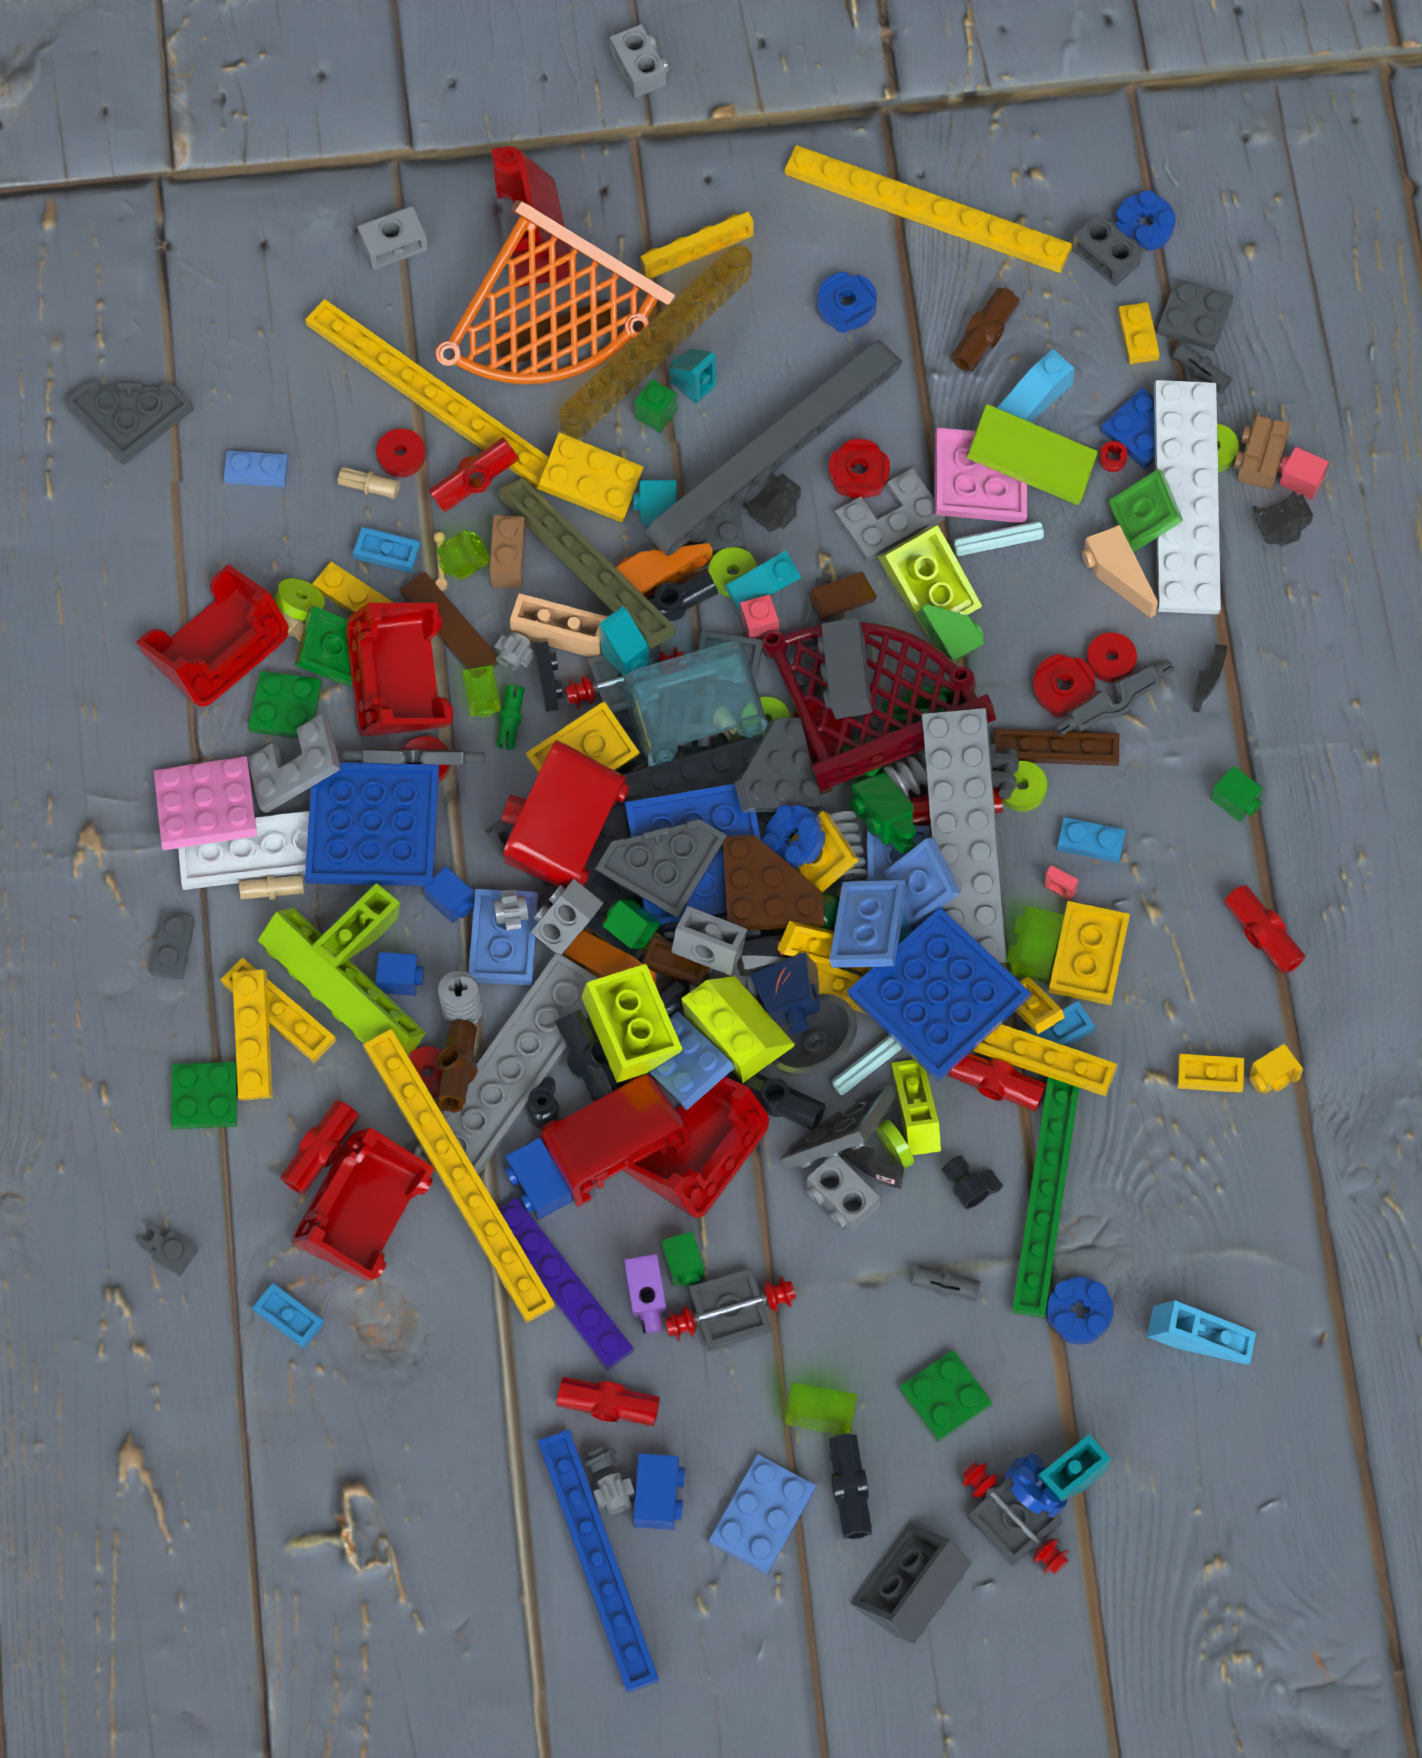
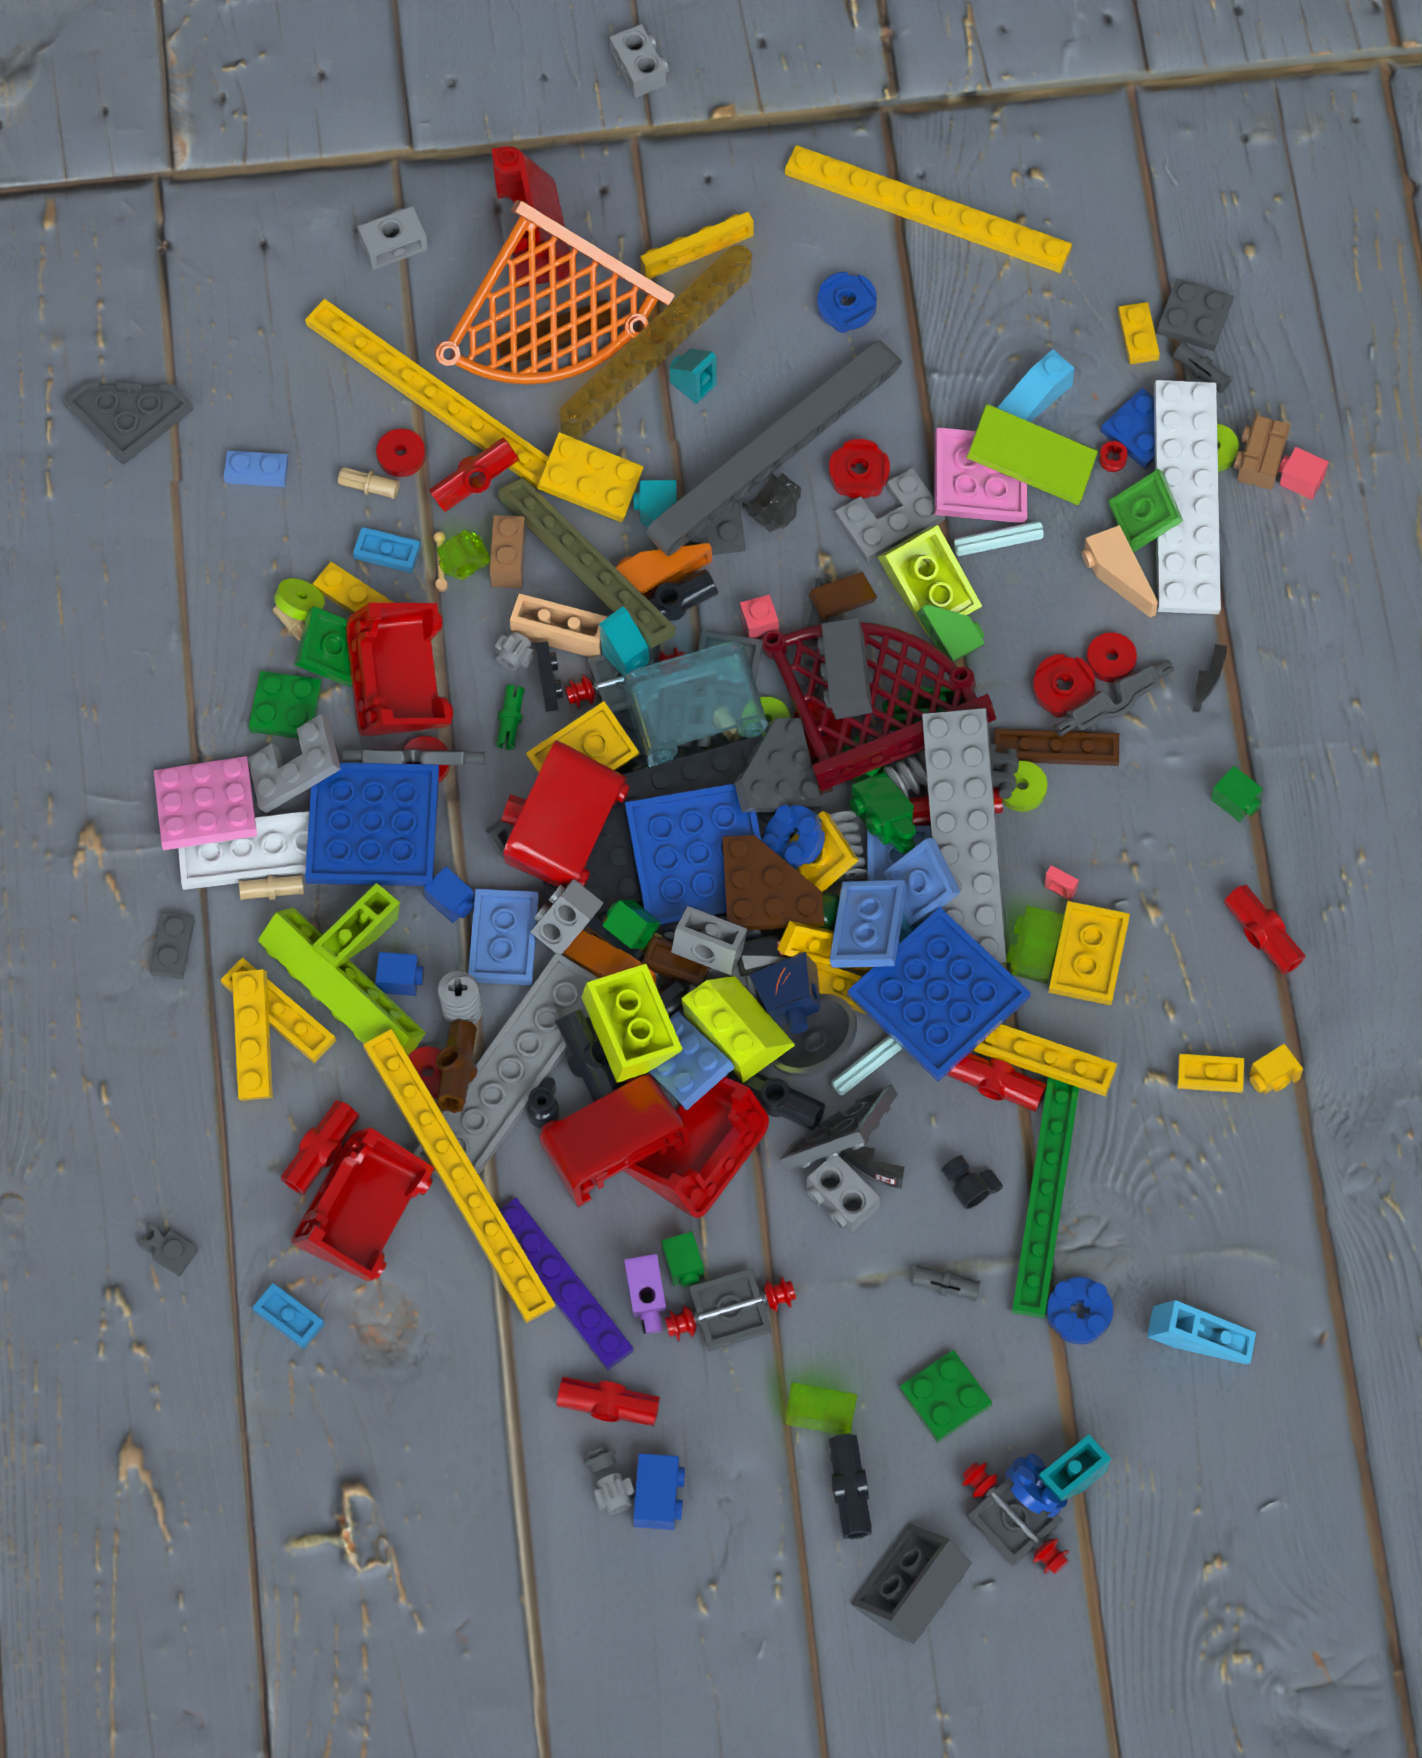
(204, 1095): green plate -> none
(221, 640): red windscreen -> none
(456, 630): reddish brown tile -> none
(481, 691): clear neon green brick -> none
(511, 909): light grey gear -> none
(538, 1179): blue brick -> none
(598, 1561): blue plate -> none
(656, 405): green brick -> none
(663, 863): dark grey plate -> none
(727, 560): lime piece -> none
(762, 1514): medium blue plate -> none
(764, 579): teal slope -> none
(894, 1144): lime piece -> none
(916, 1107): neon yellow slope -> none
(985, 329): reddish brown piece -> none
(1039, 1010): yellow plate -> none
(1070, 1029): dark azure plate -> none
(1091, 840): dark azure plate -> none
(1101, 253): dark grey brick -> none
(1149, 206): blue plate -> none
(1285, 520): clear smoke hair -> none

